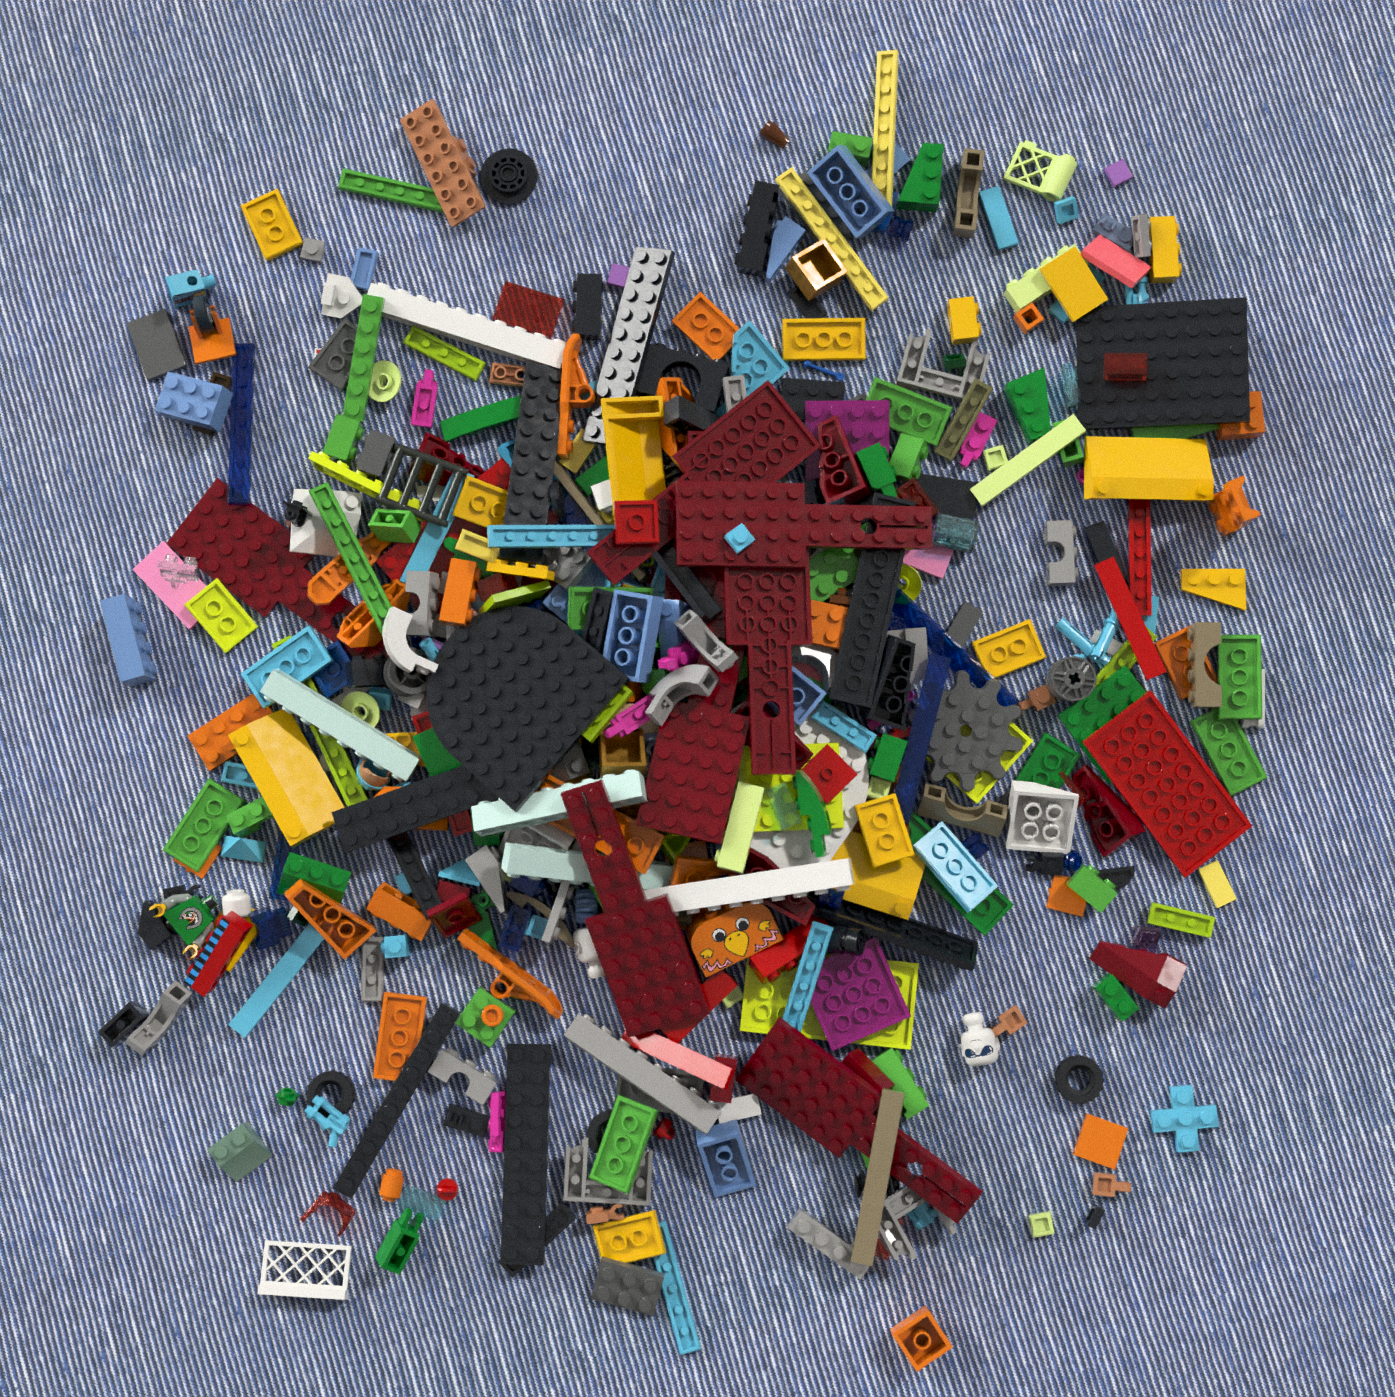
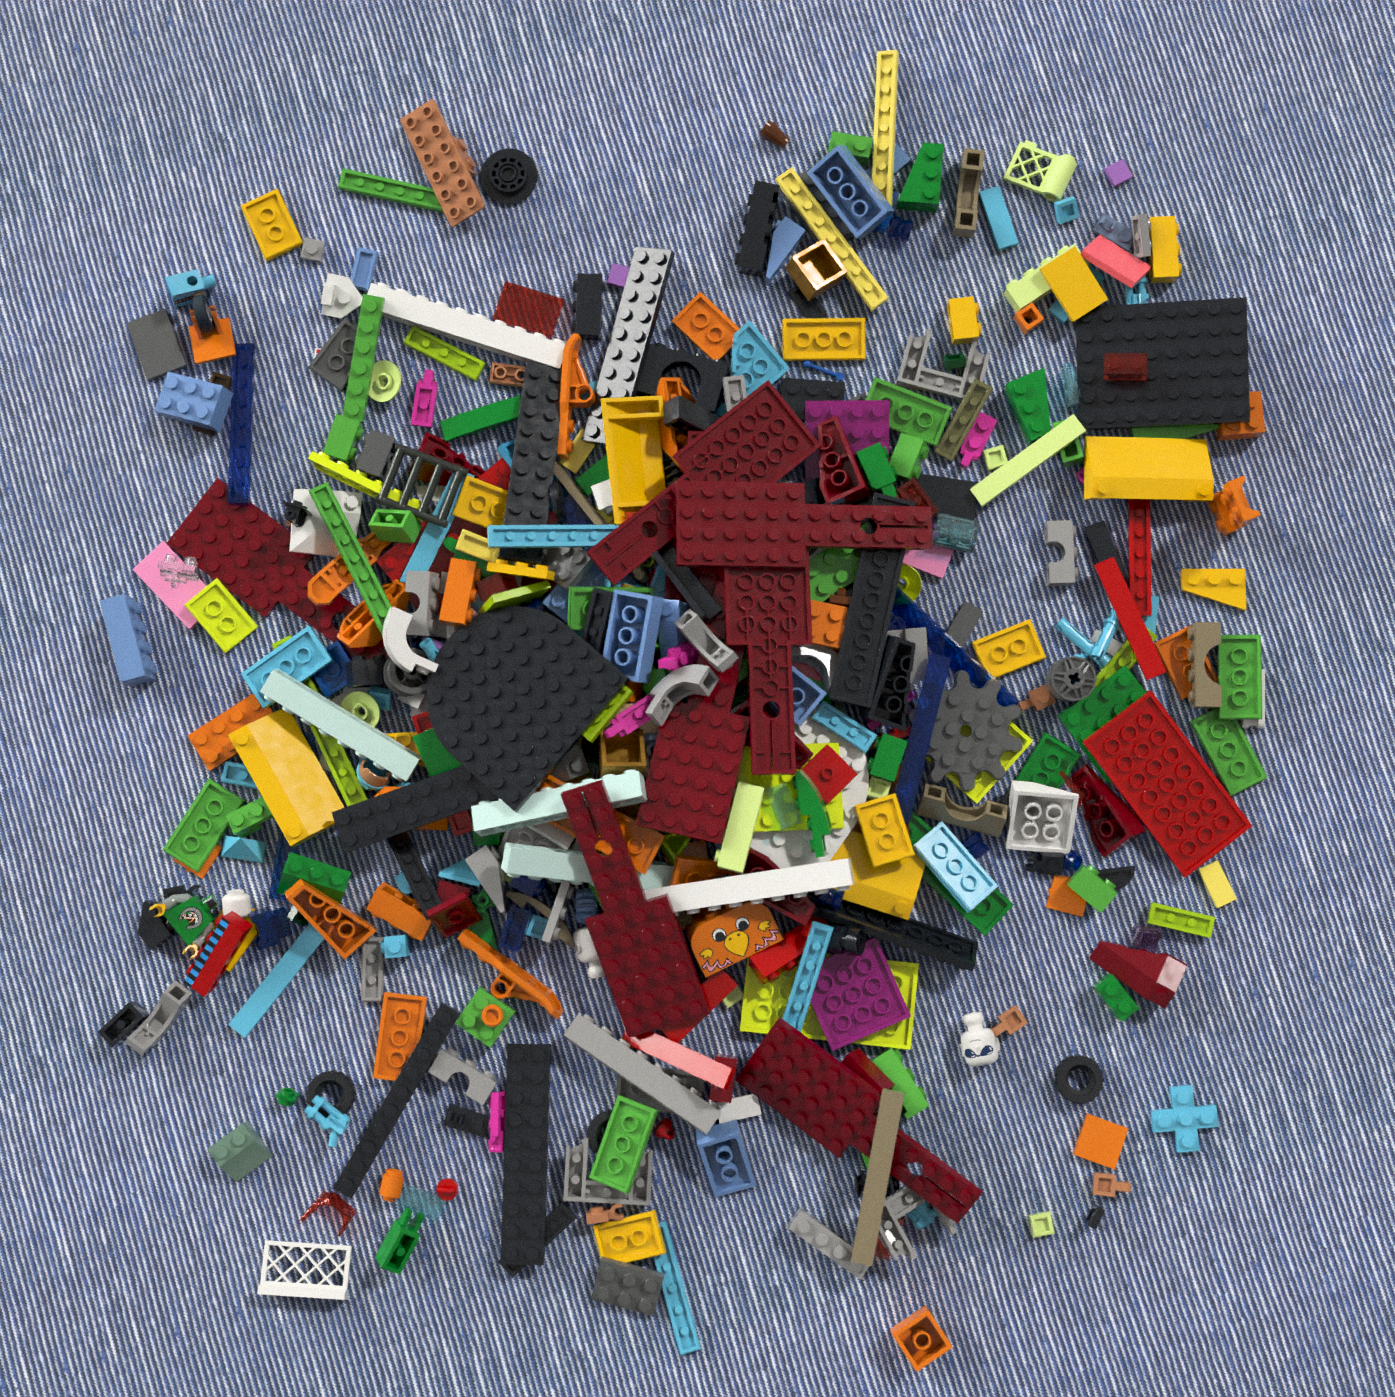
(636, 522): red plate -> none
(739, 538): medium azure plate -> none

